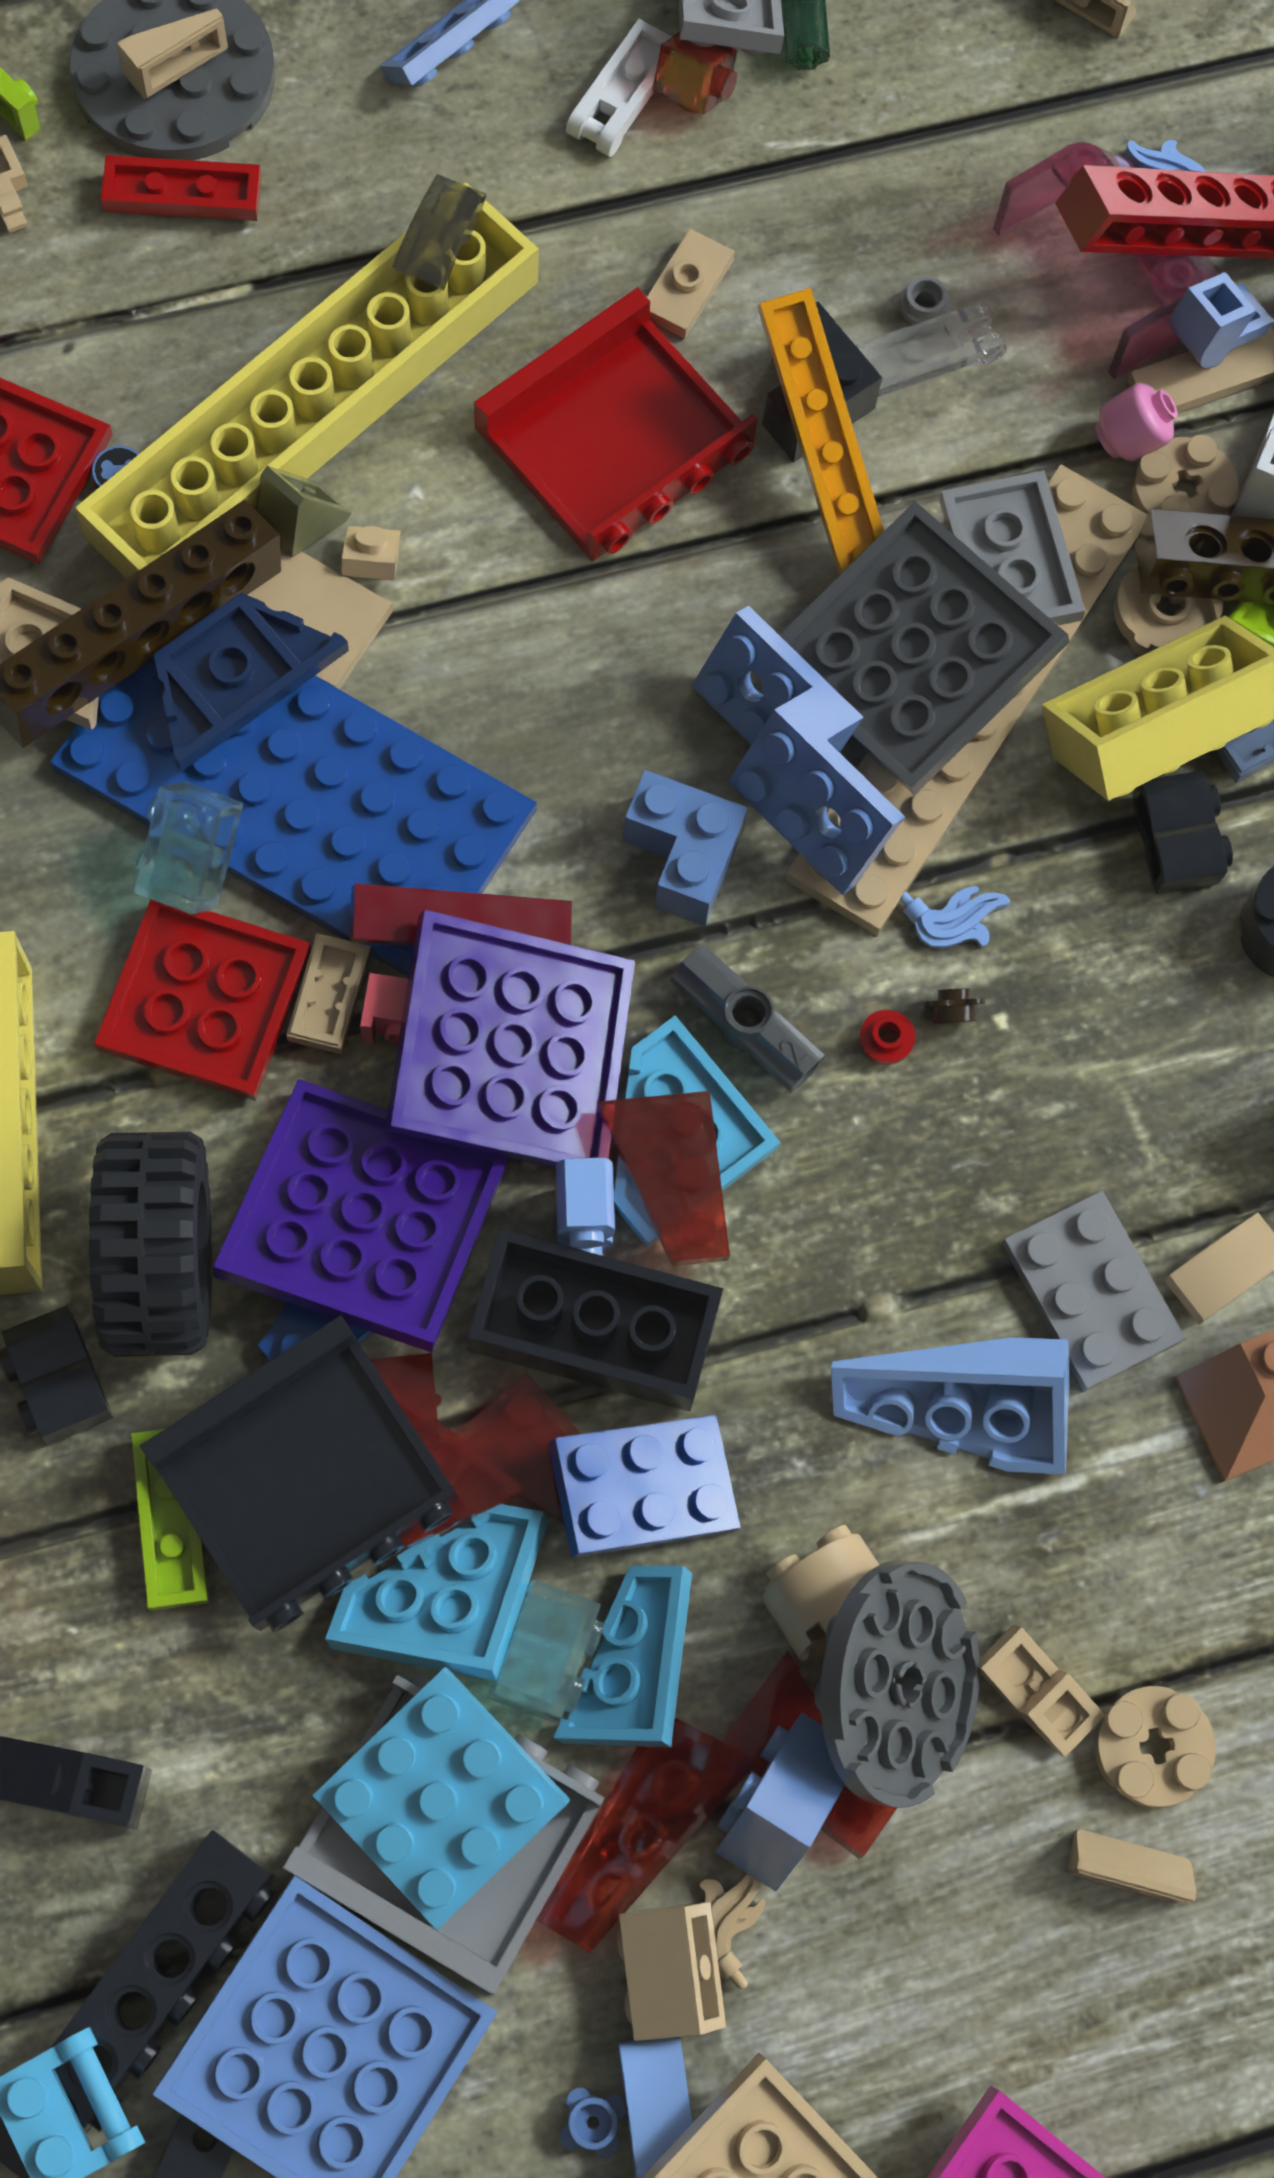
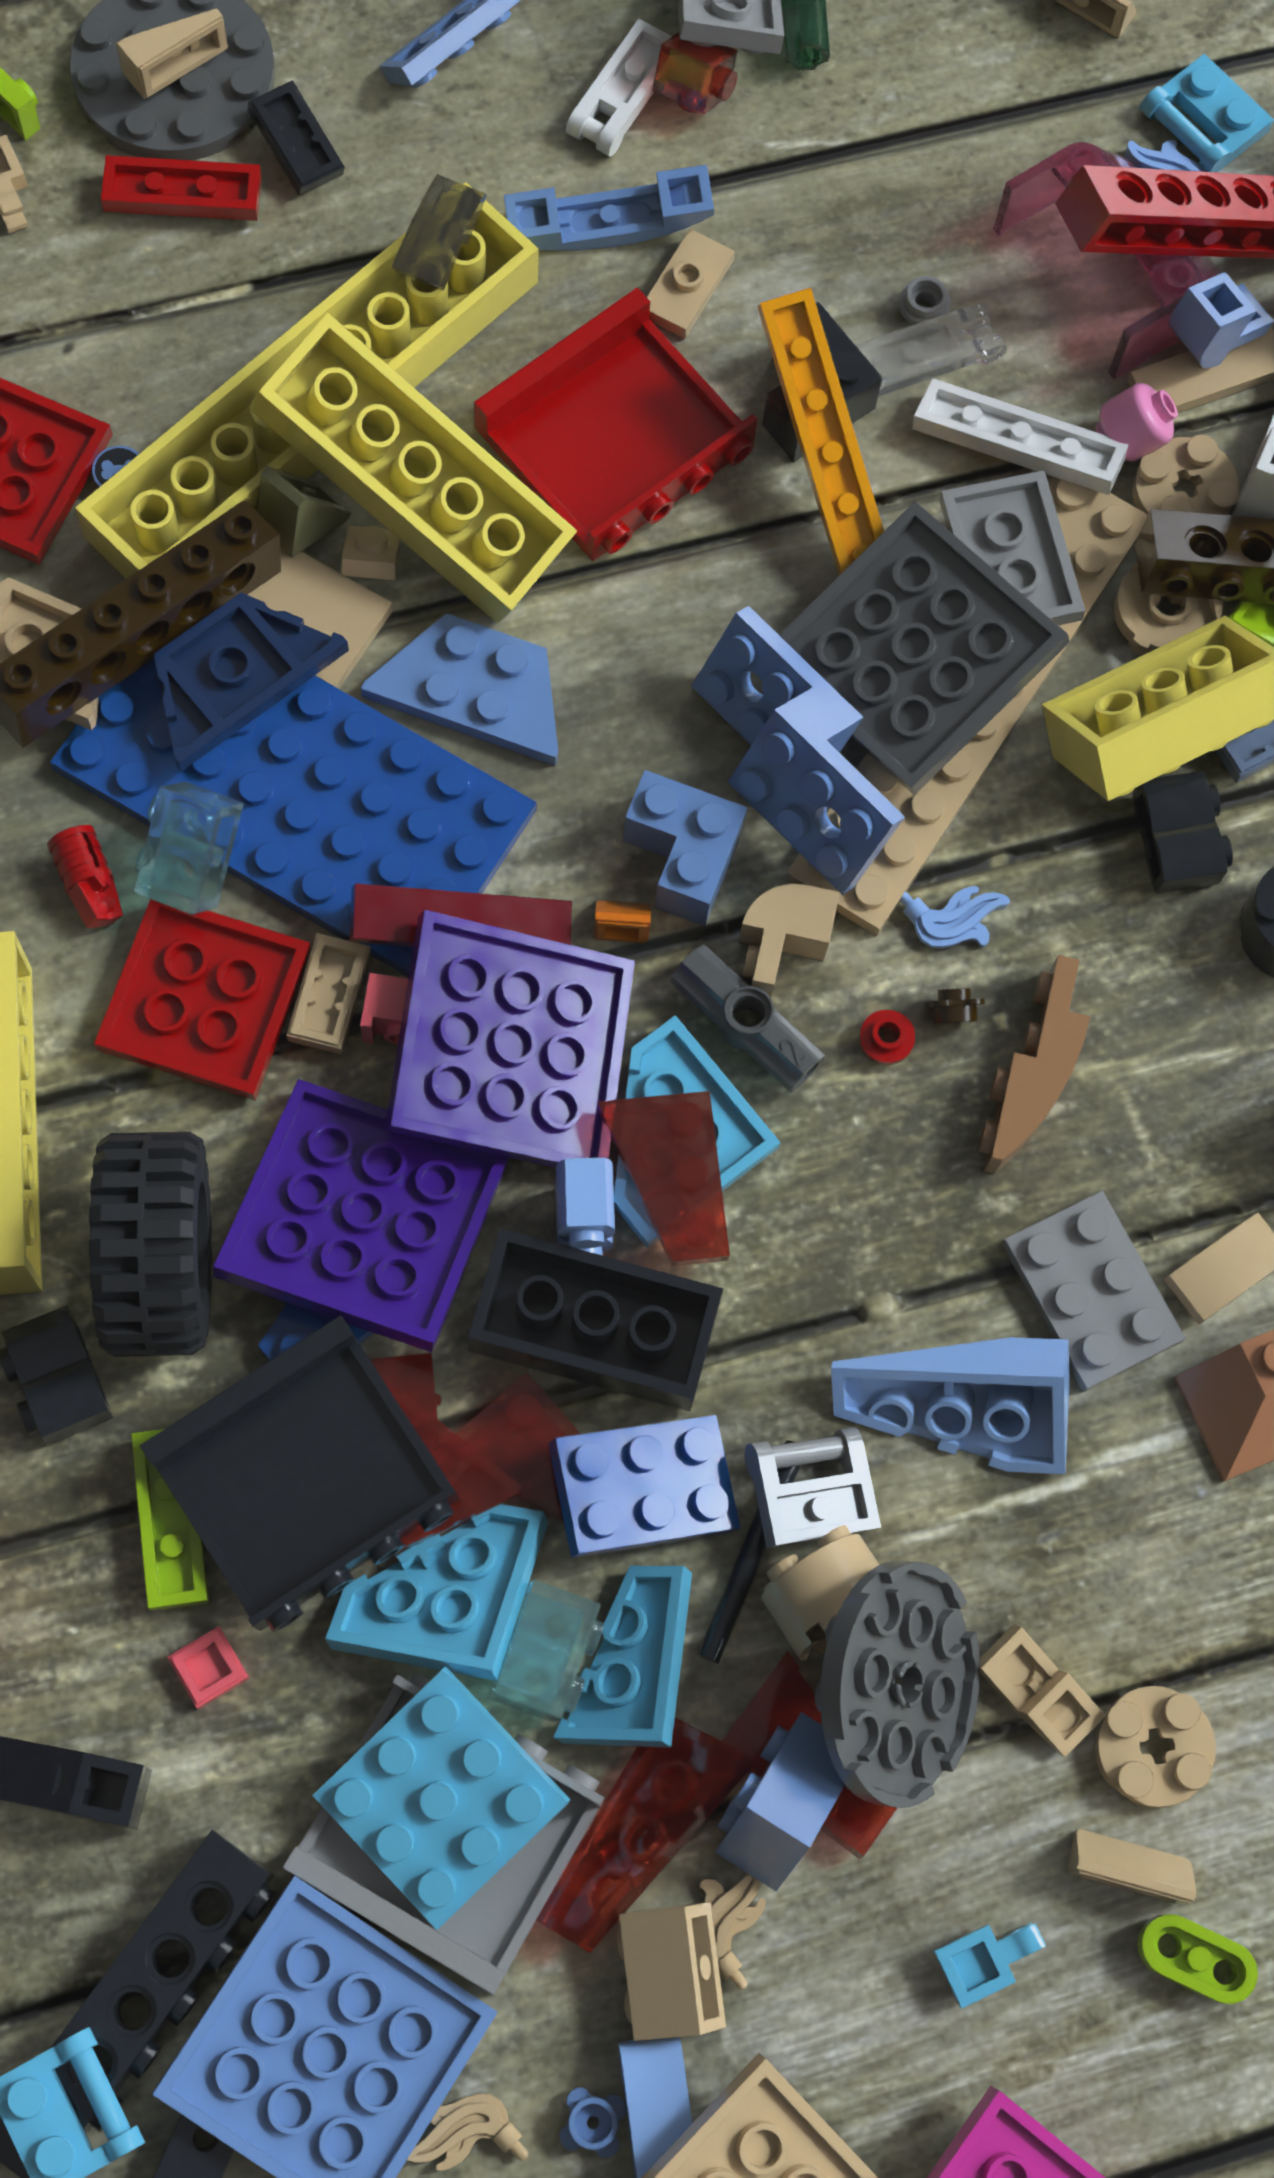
(86, 875): none -> red hinge
(208, 1667): none -> coral tile
(295, 137): none -> black plate
(412, 468): none -> light yellow brick
(462, 2125): none -> tan piece
(474, 685): none -> medium blue wing
(613, 216): none -> medium blue slope
(622, 921): none -> orange slope
(739, 1582): none -> black bar
(790, 921): none -> tan brick
(815, 1506): none -> plate
(979, 1963): none -> medium azure plate
(1020, 436): none -> white plate
(1034, 1082): none -> medium nougat slope
(1195, 1959): none -> lime plate
(1215, 106): none -> medium azure plate

